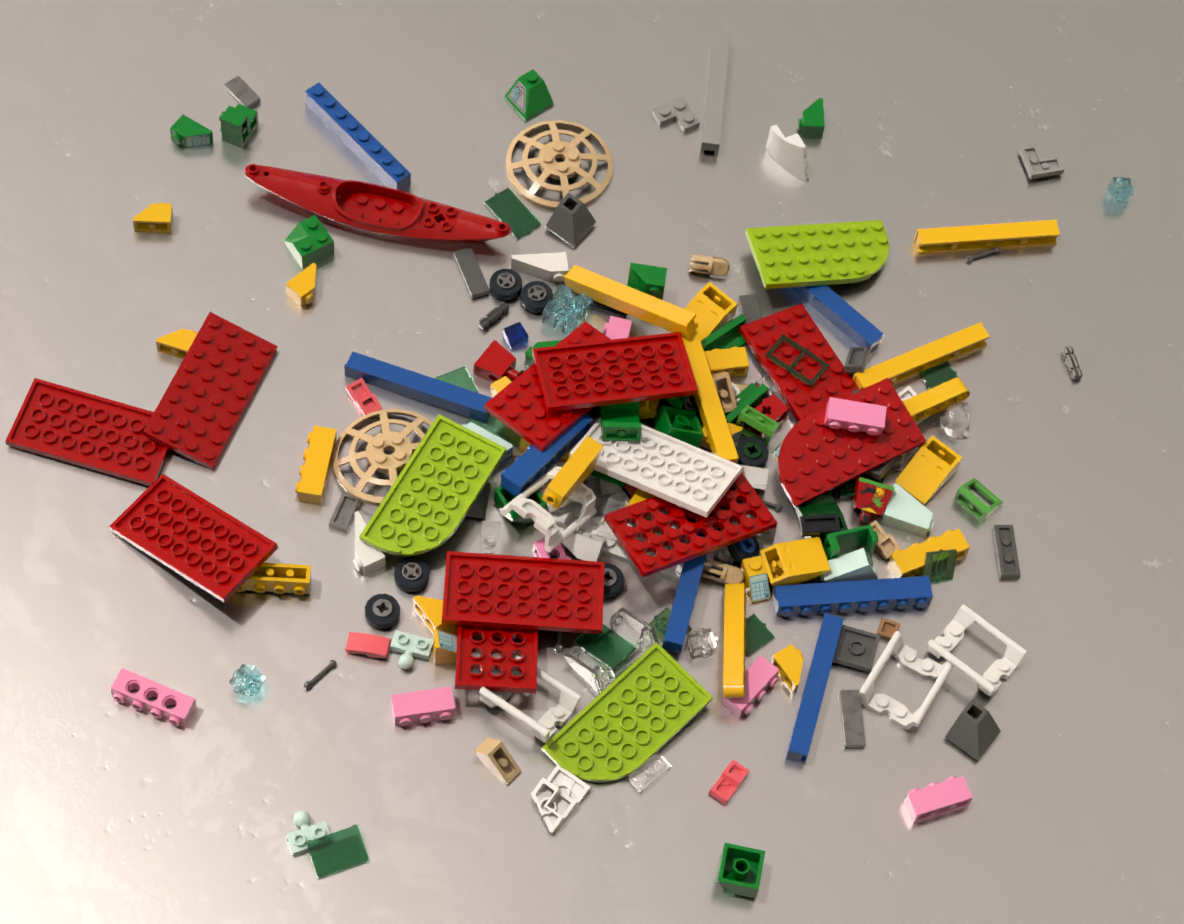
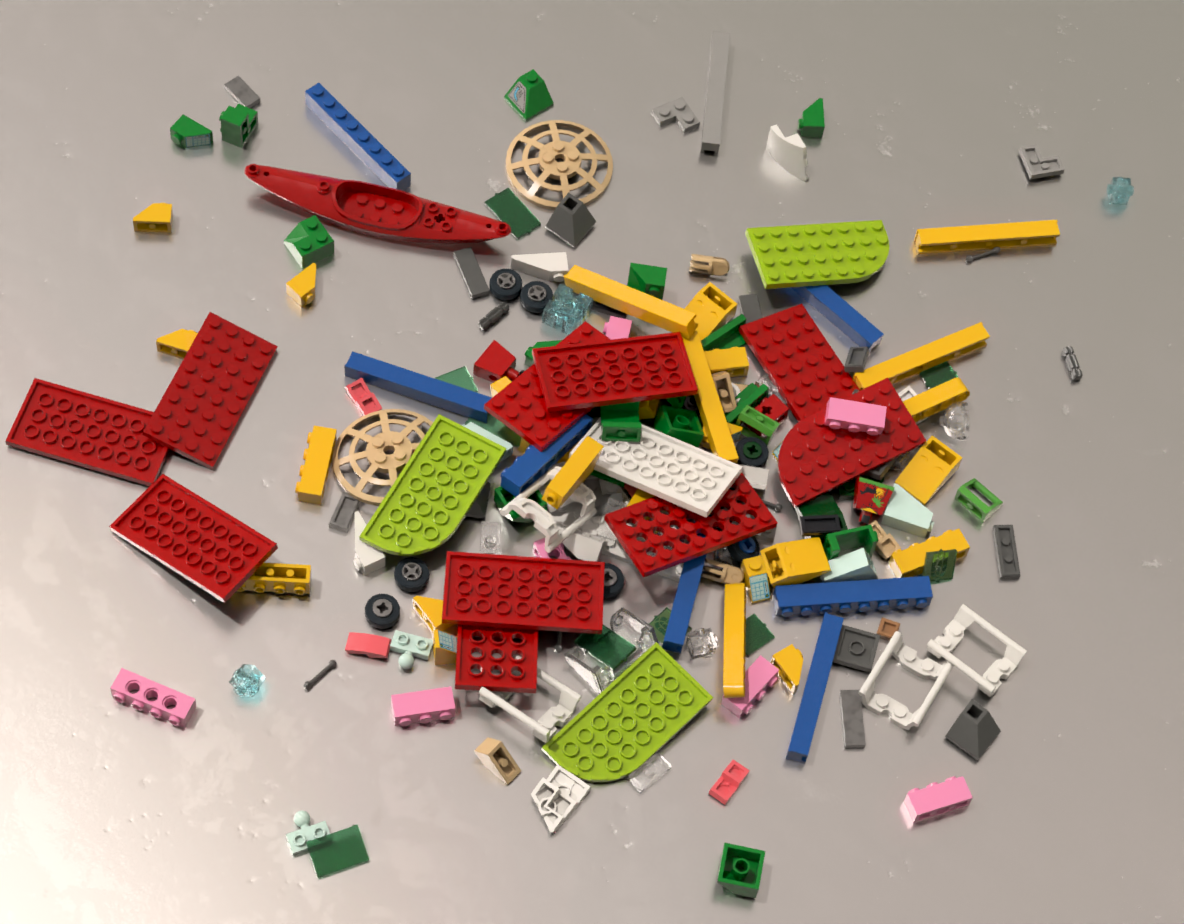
(515, 335): clear blue slope -> none
(790, 368): window -> none

